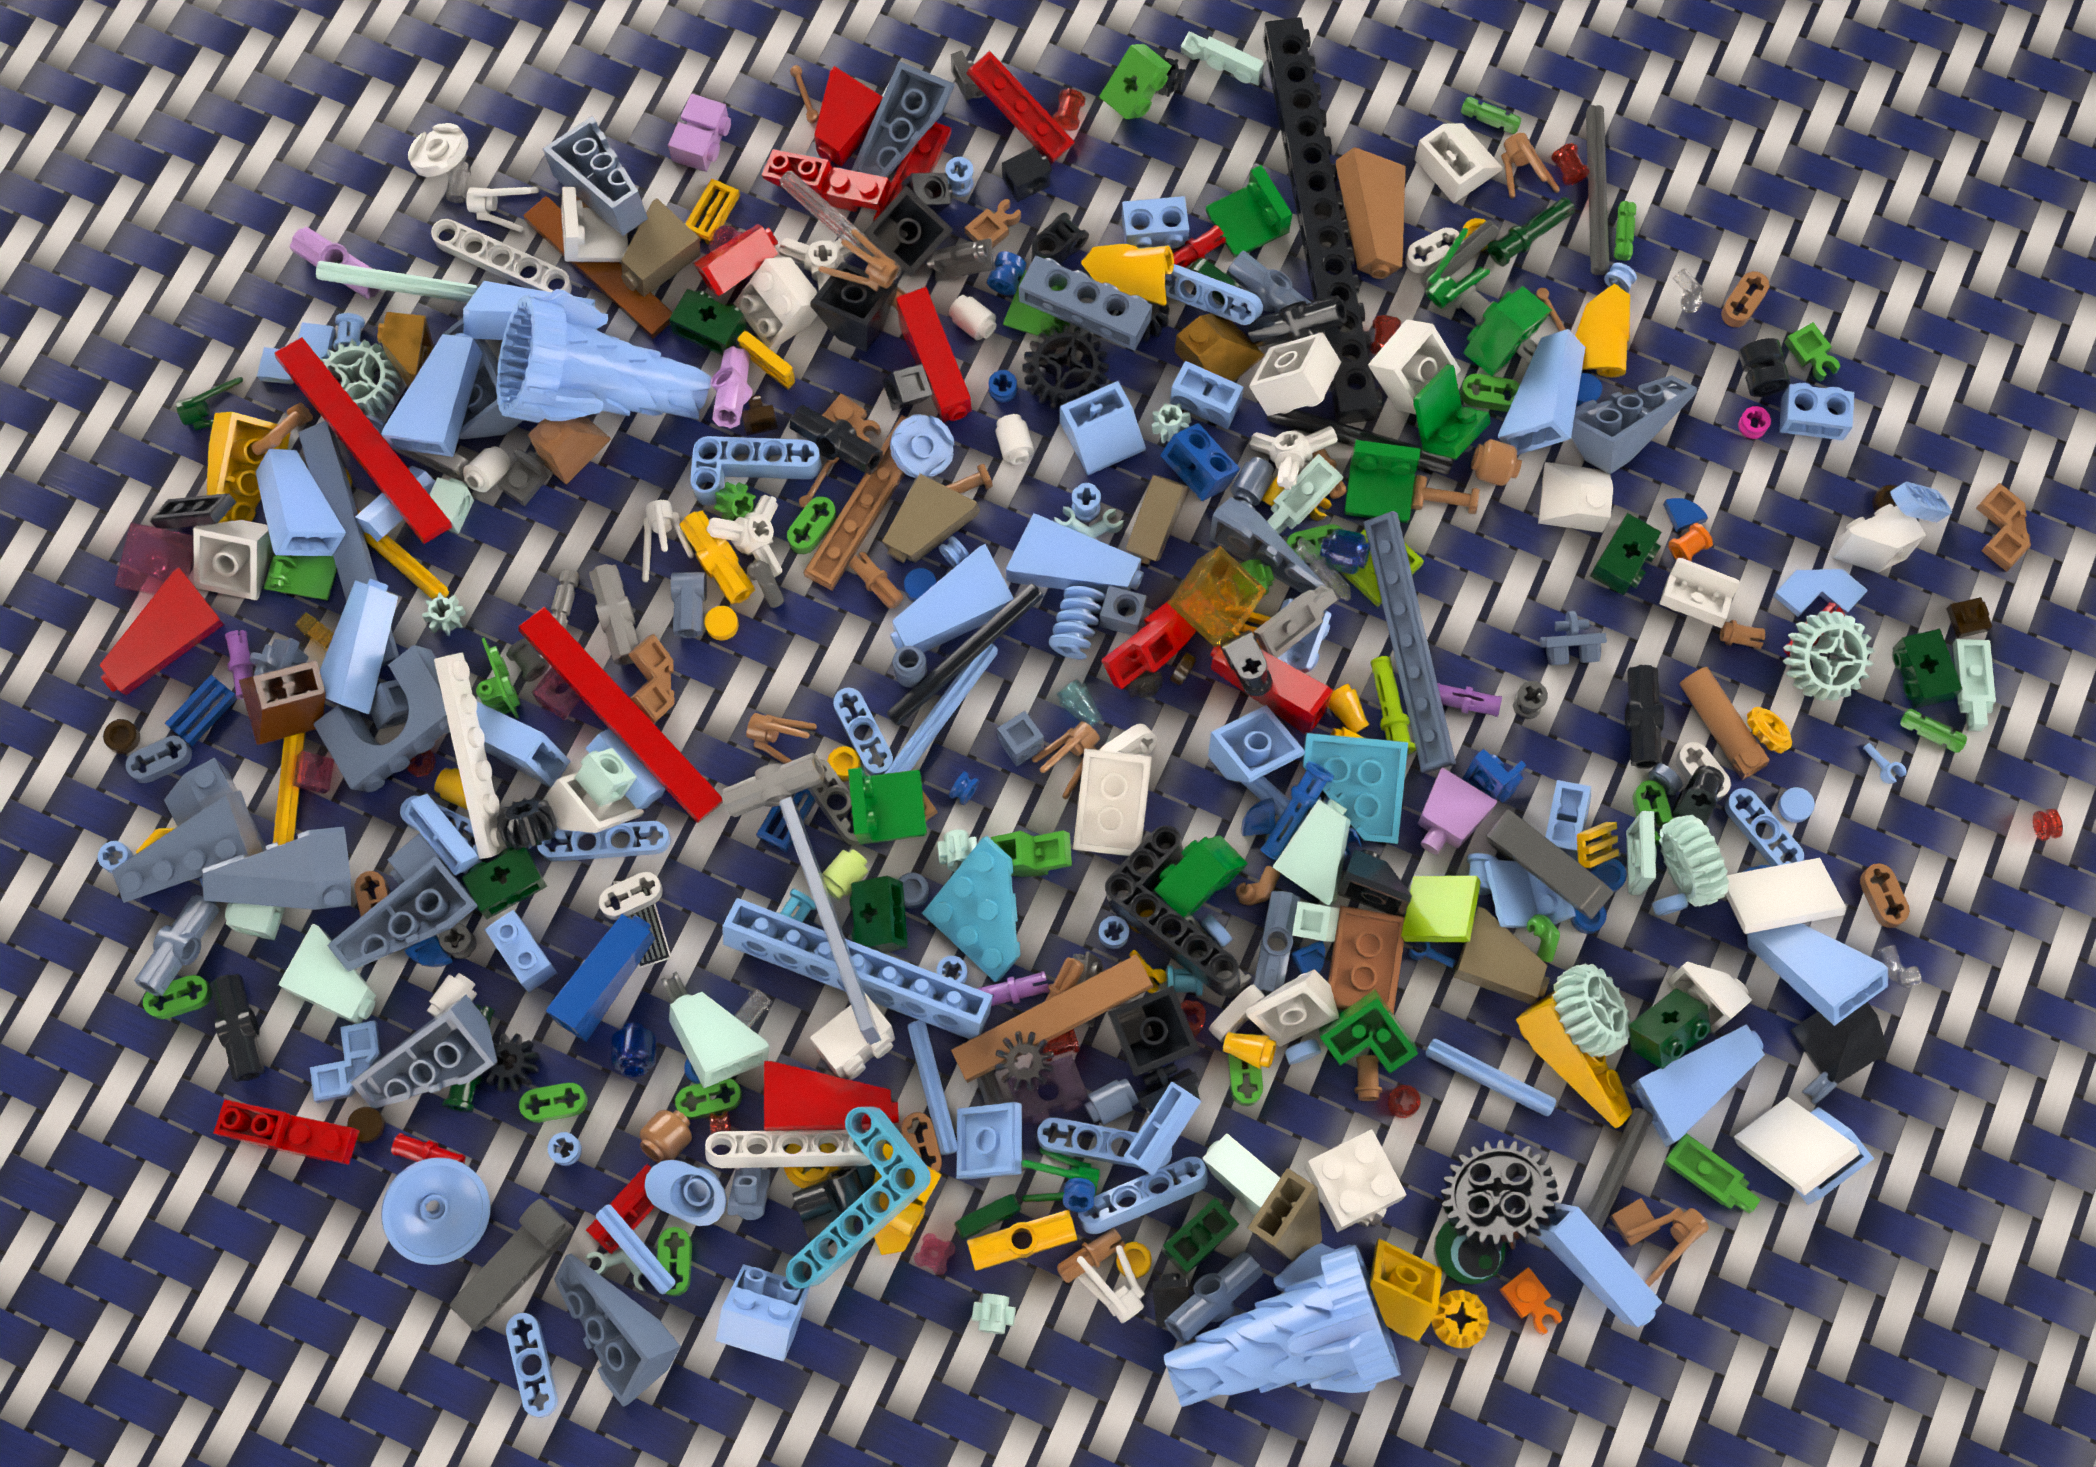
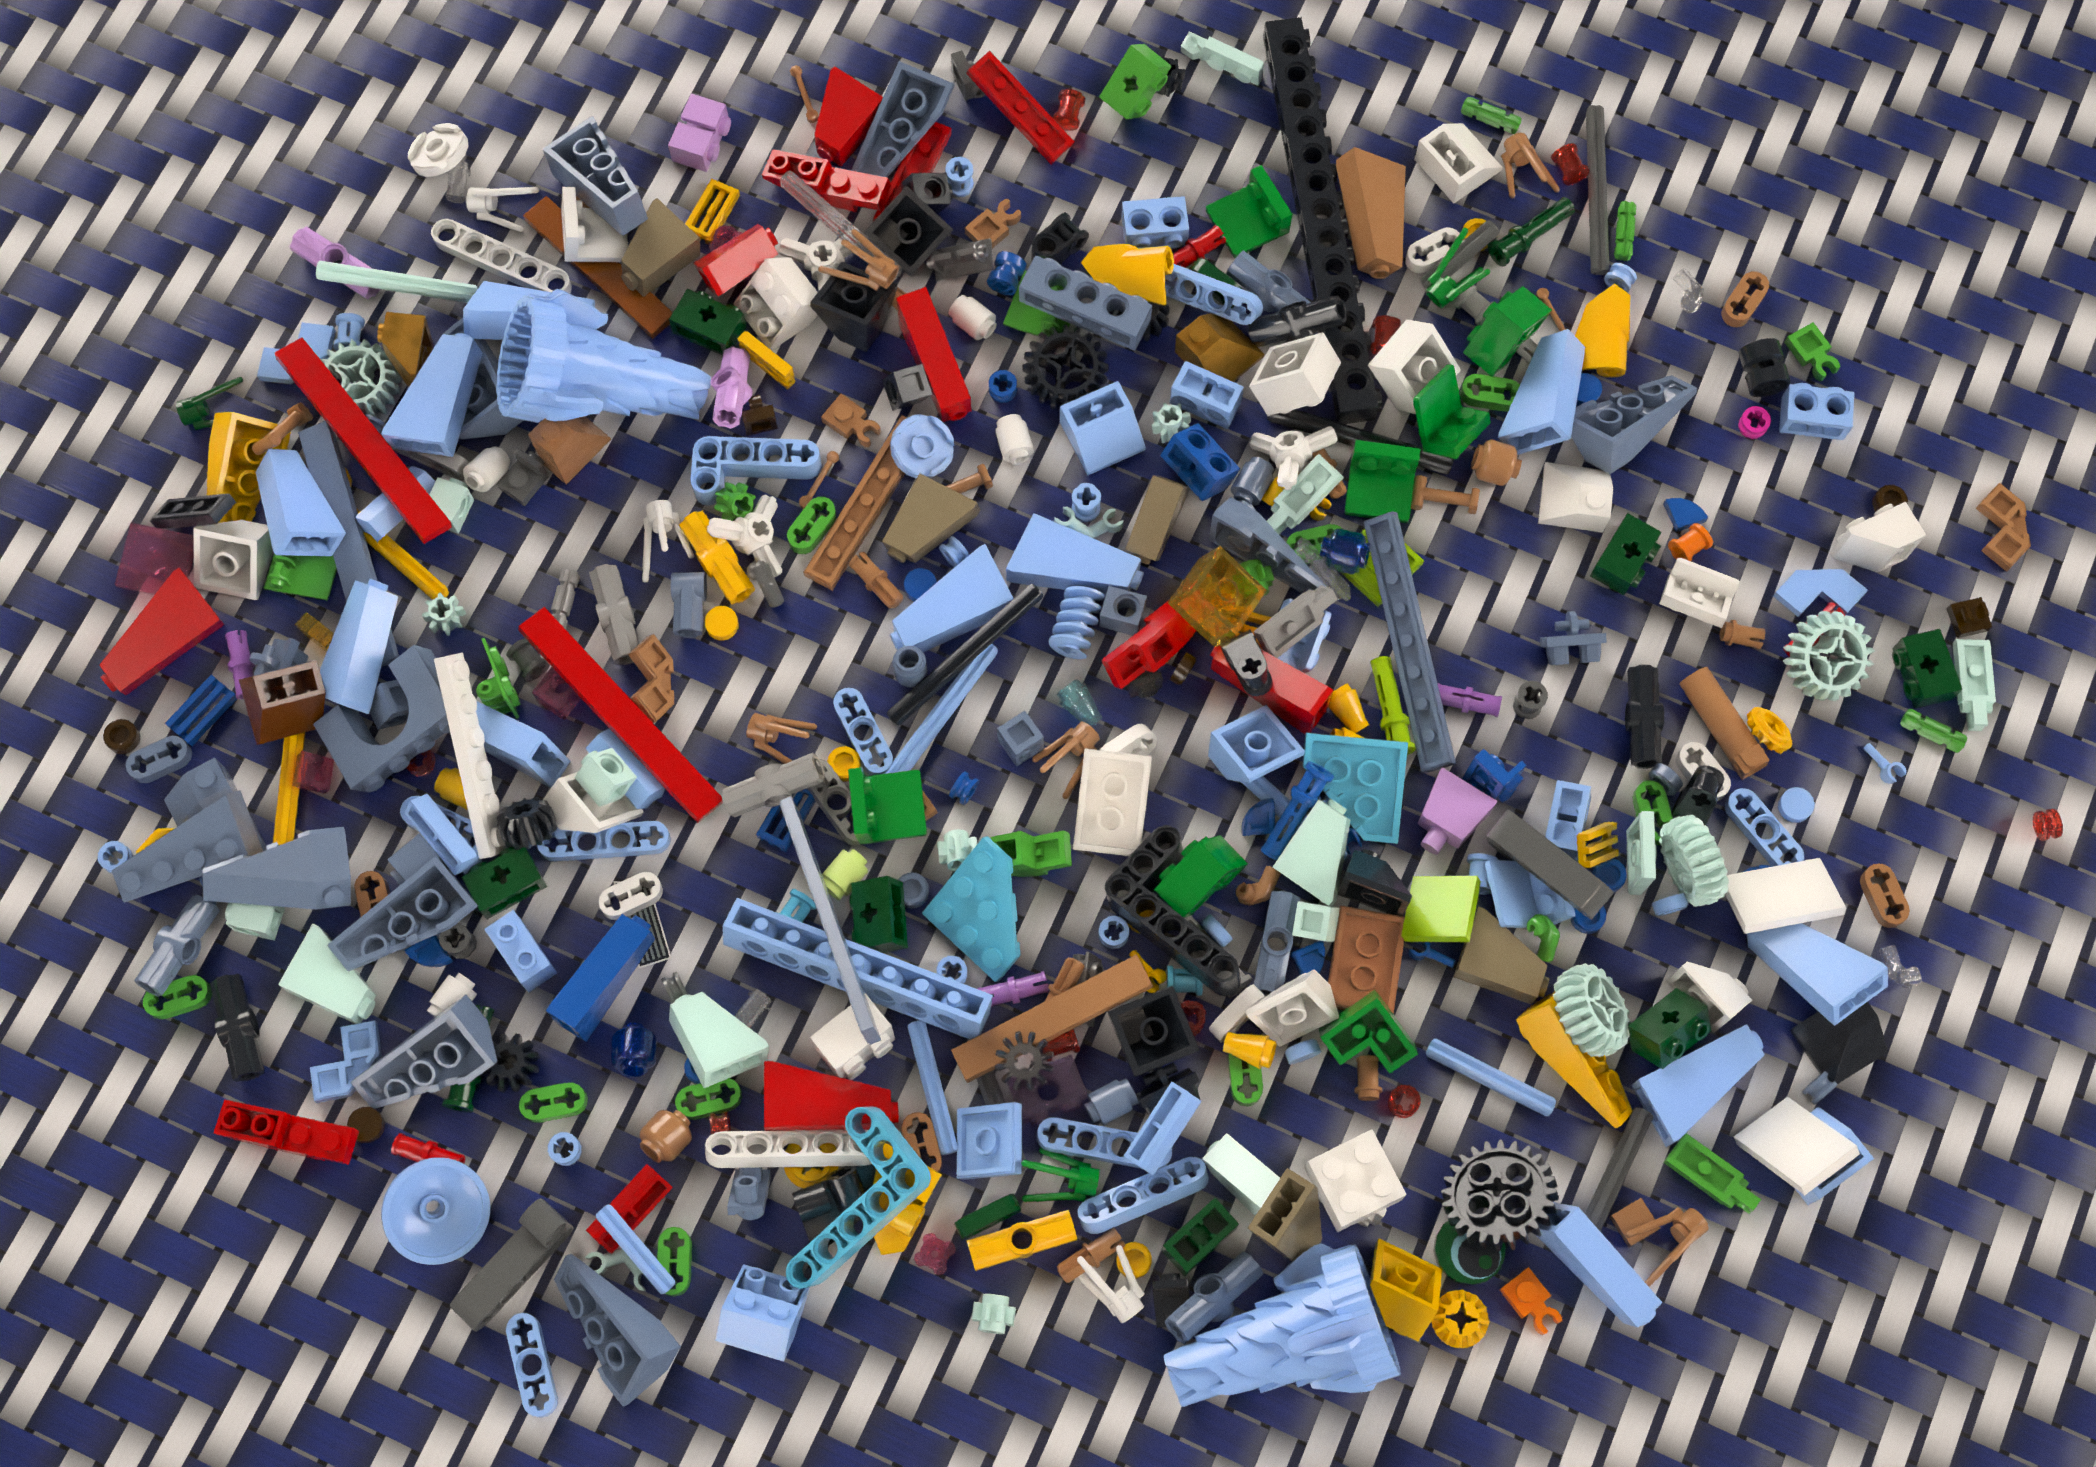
(686, 1192): light blue piece -> none
(836, 439): black piece -> none
(1026, 173): black brick -> none
(1079, 1195): blue bush -> none
(1921, 502): light blue beam -> none

